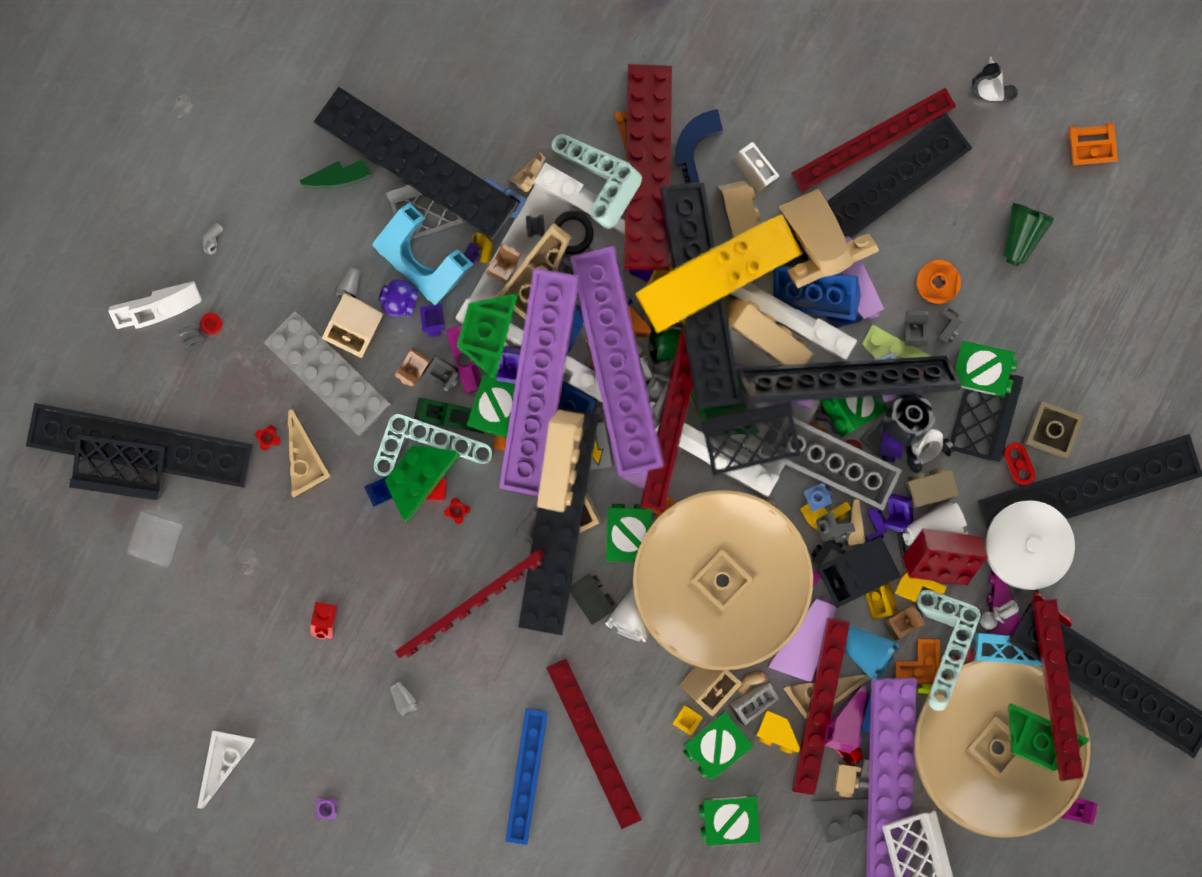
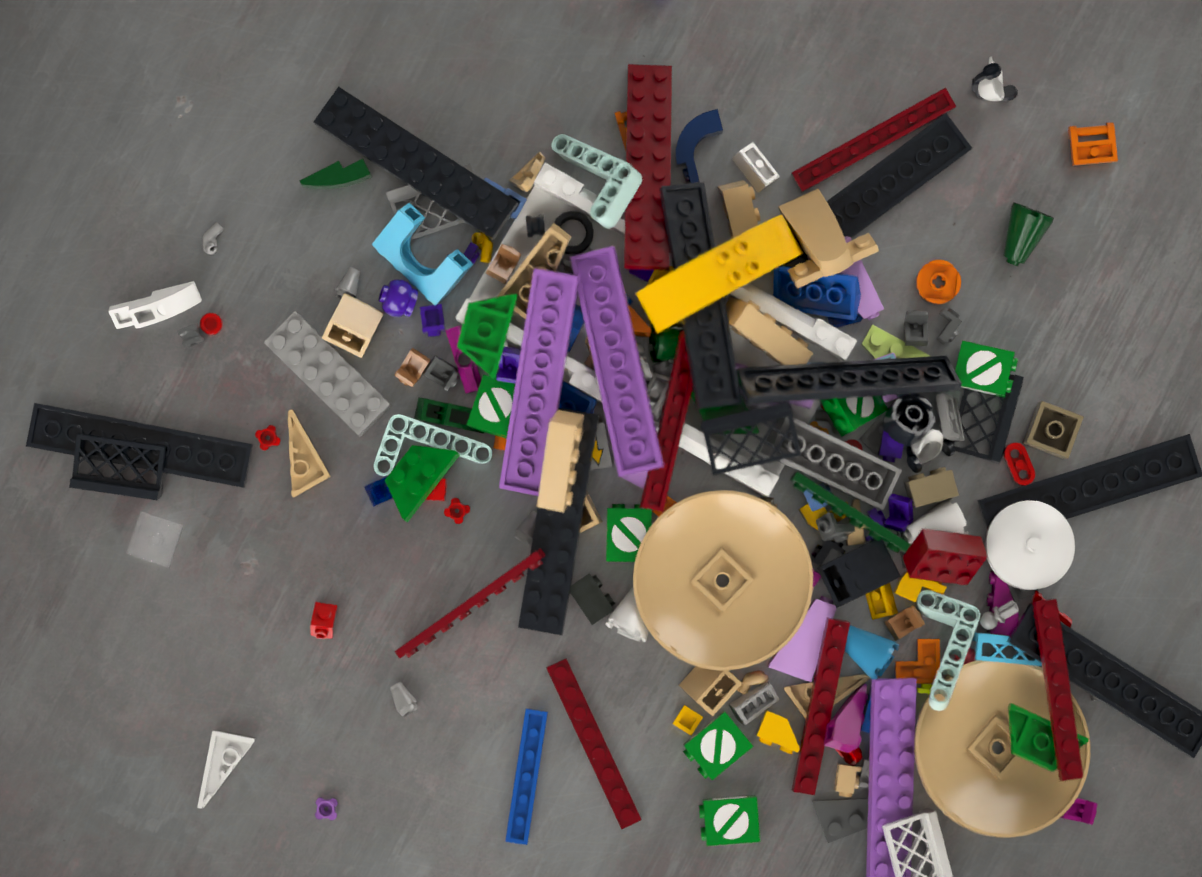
(856, 518): none -> dark green plate
(950, 417): none -> light grey plate

